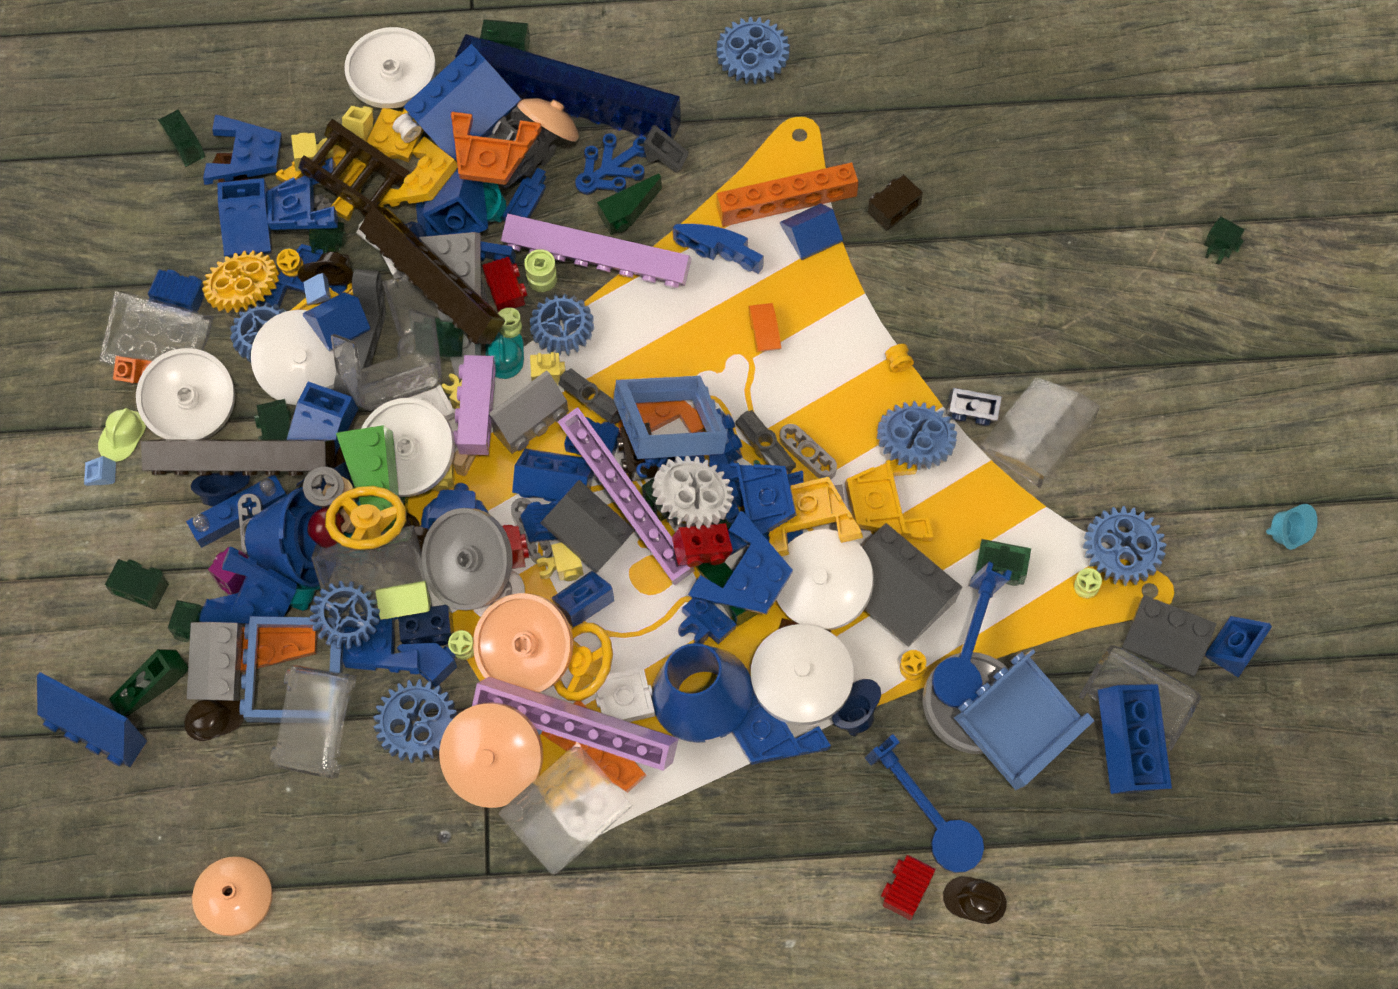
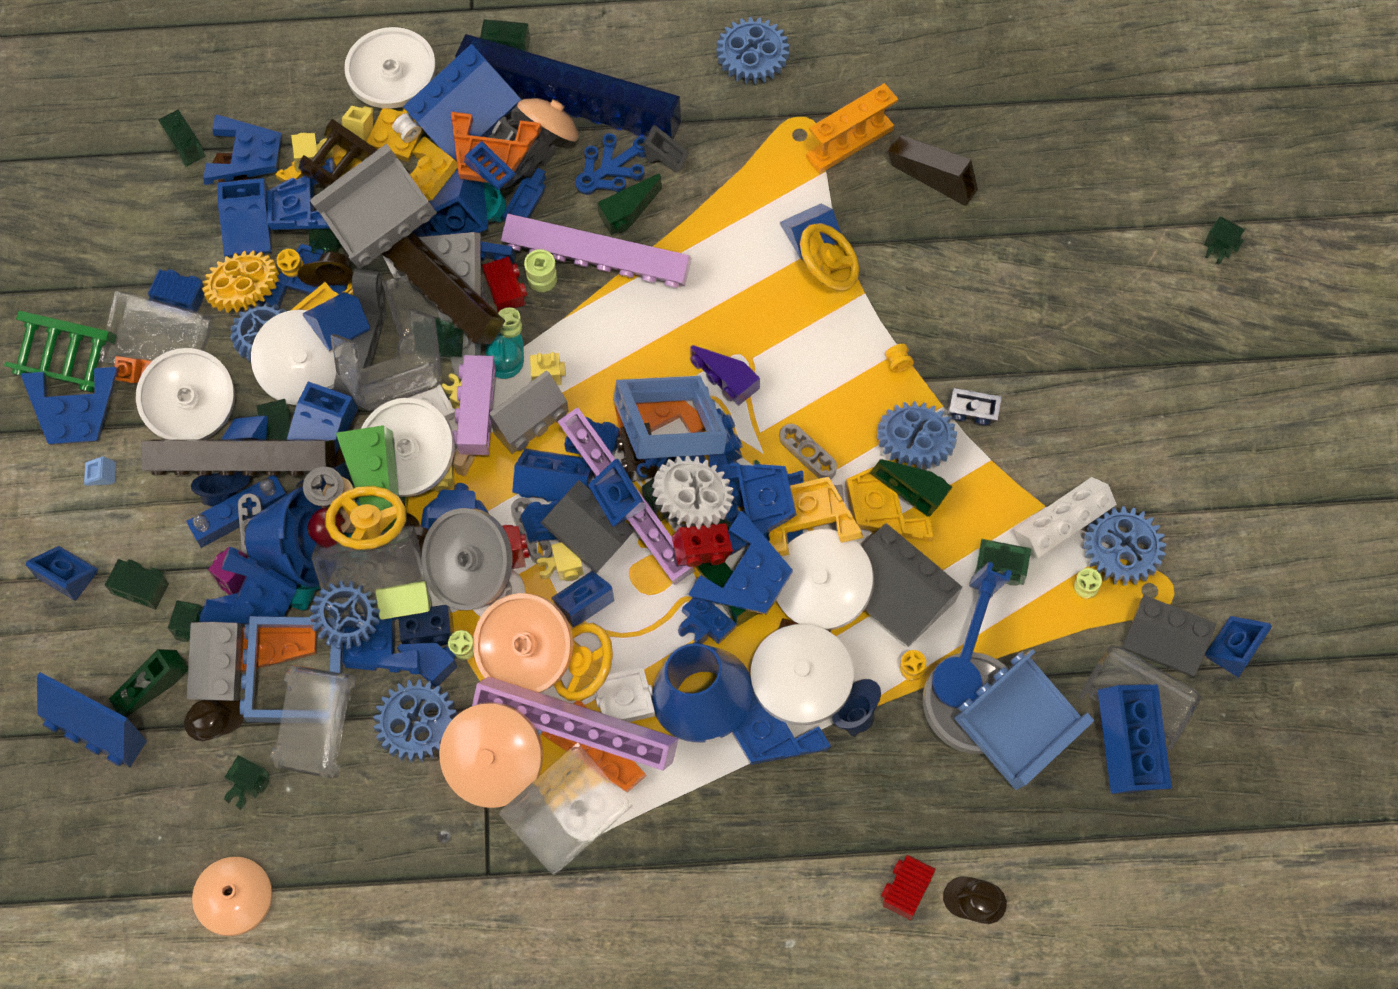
(54, 328): none -> green fence
(62, 571): none -> blue slope
(71, 416): none -> blue wing
(121, 434): yellowish green piece -> none
(245, 778): none -> clear green brick
(247, 428): none -> blue slope
(317, 289): light blue slope -> none
(373, 206): none -> light grey panel
(482, 149): none -> blue slope
(545, 331): medium blue gear -> none
(582, 389): dark grey piece -> none
(616, 493): none -> blue slope
(713, 240): blue slope -> none
(731, 375): none -> dark purple slope
(757, 433): dark grey piece -> none
(765, 327): orange slope -> none
(787, 194): orange brick -> none
(825, 257): none -> yellow piece
(851, 128): none -> light orange fence
(894, 202): dark brown brick -> none
(915, 485): none -> dark green slope
(935, 167): none -> dark brown slope
(955, 843): blue piece -> none
(1040, 430): clear slope -> none
(1065, 517): none -> white brick
(1294, 526): medium azure piece -> none

